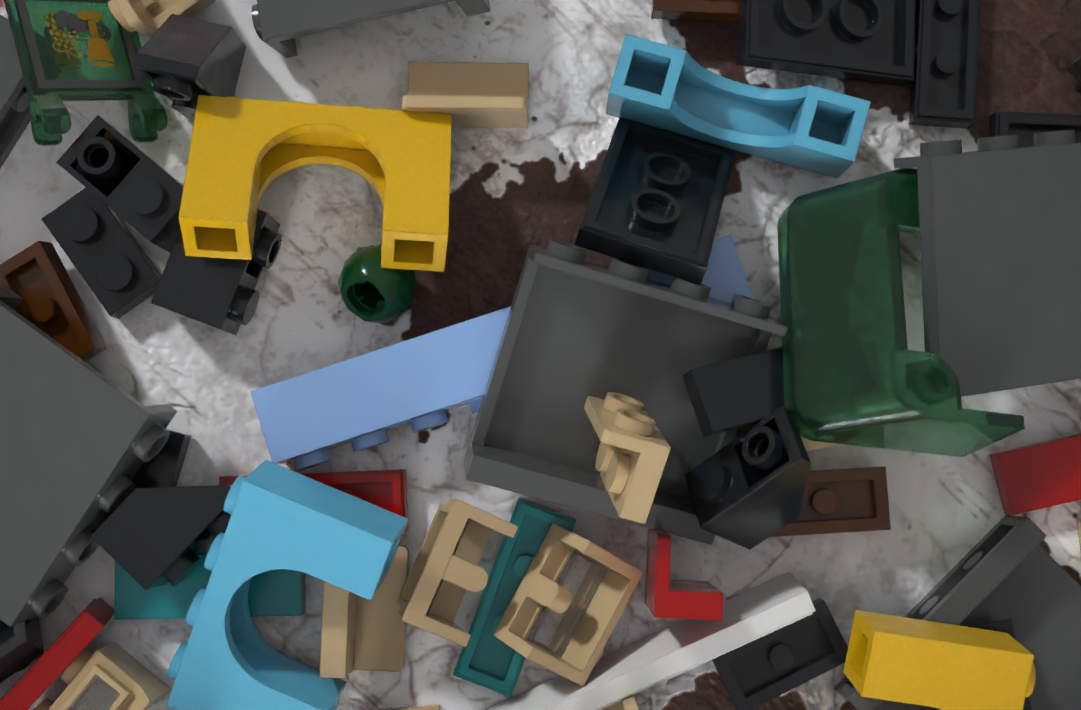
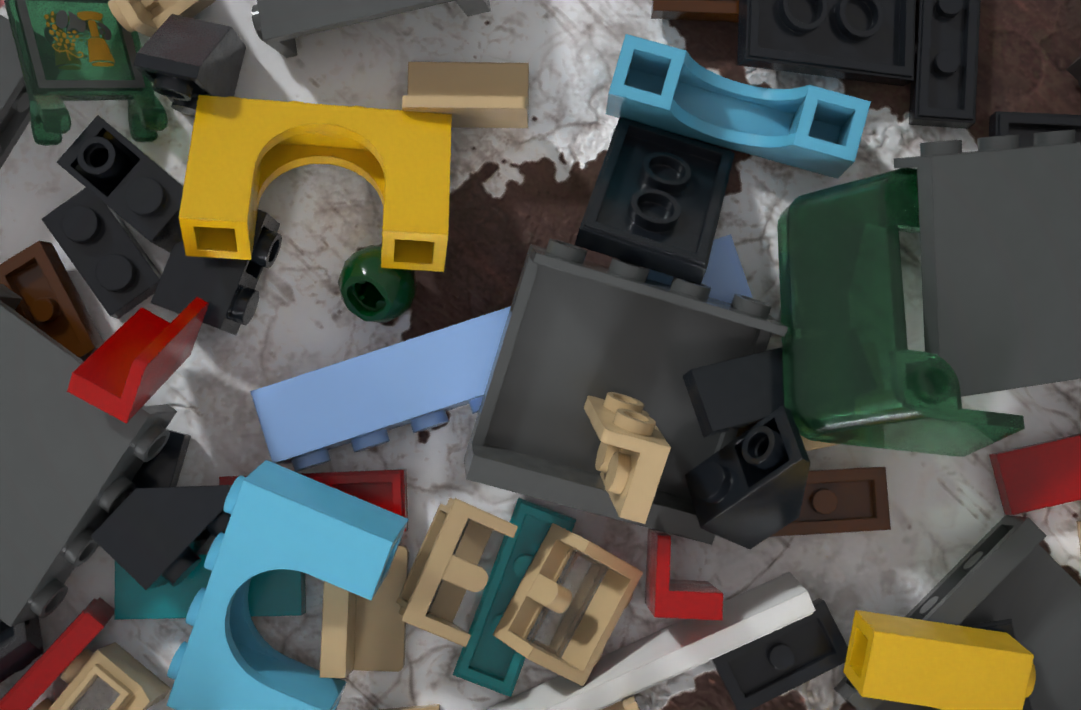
(137, 360): none -> red panel

